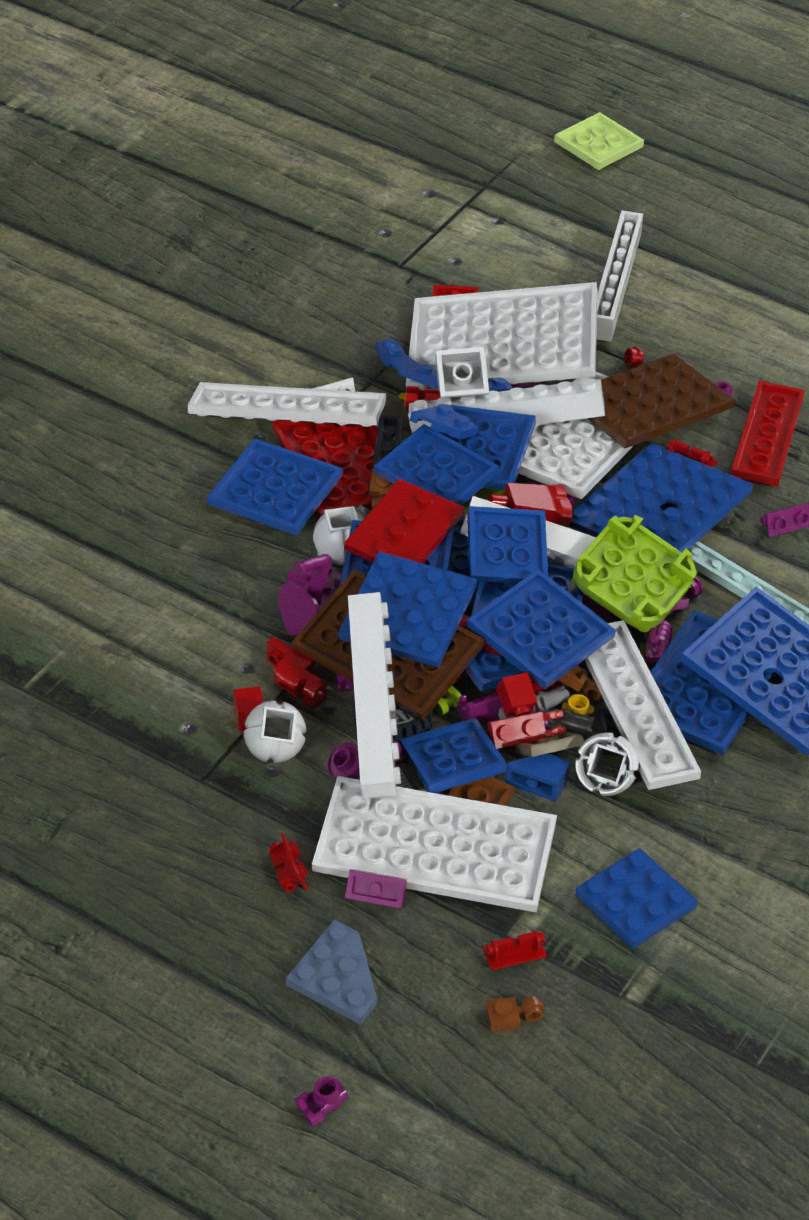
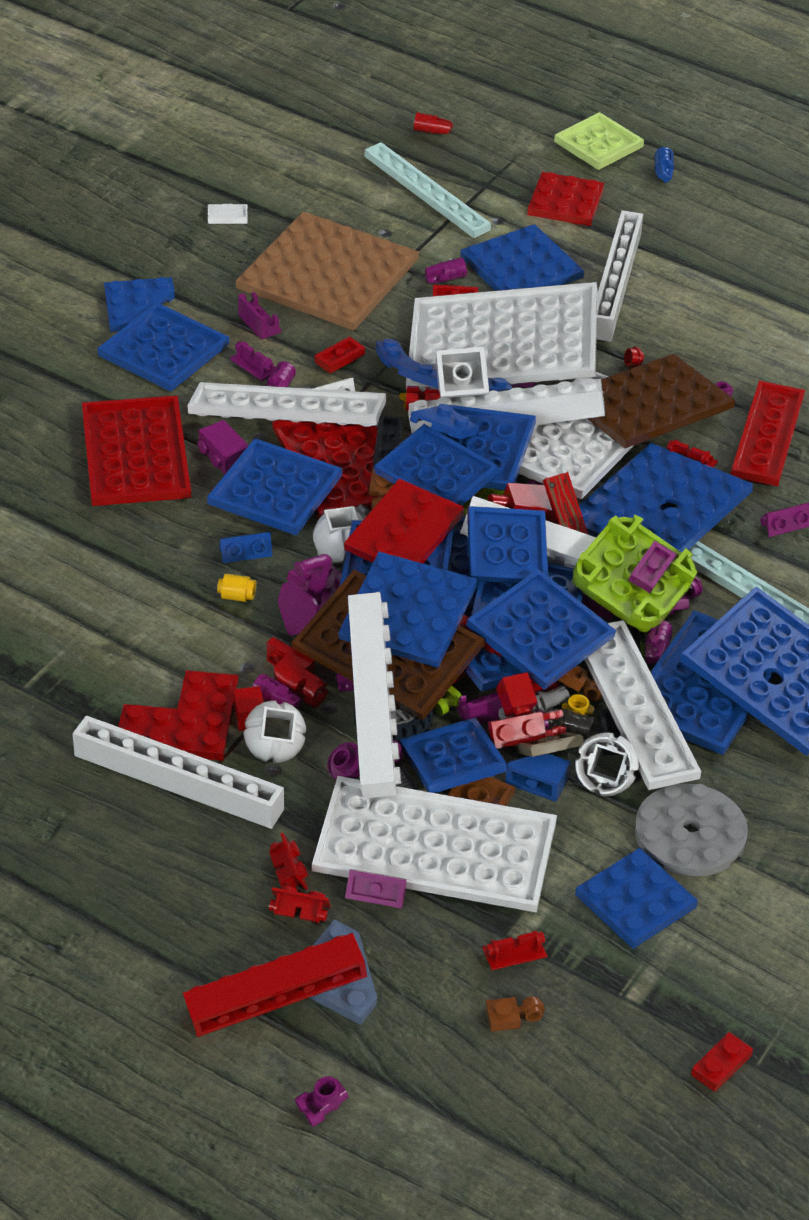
(131, 298): none -> blue plate
(135, 450): none -> red plate
(163, 346): none -> blue plate
(179, 771): none -> white brick
(198, 723): none -> red plate
(221, 445): none -> magenta brick
(227, 213): none -> white piece
(236, 587): none -> yellow brick
(245, 547): none -> blue hinge
(252, 362): none -> magenta hinge
(257, 317): none -> magenta hinge
(275, 691): none -> magenta hinge
(275, 984): none -> red brick
(282, 375): none -> magenta hinge
(311, 904): none -> red hinge
(327, 270): none -> medium nougat plate
(339, 354): none -> red plate
(427, 190): none -> light aqua plate
(431, 124): none -> red hinge
(446, 271): none -> magenta hinge
(521, 261): none -> blue plate
(564, 502): none -> red tile
(566, 198): none -> red plate
(652, 567): none -> magenta plate
(664, 163): none -> blue hinge
(709, 850): none -> light grey plate
(721, 1061): none -> red plate

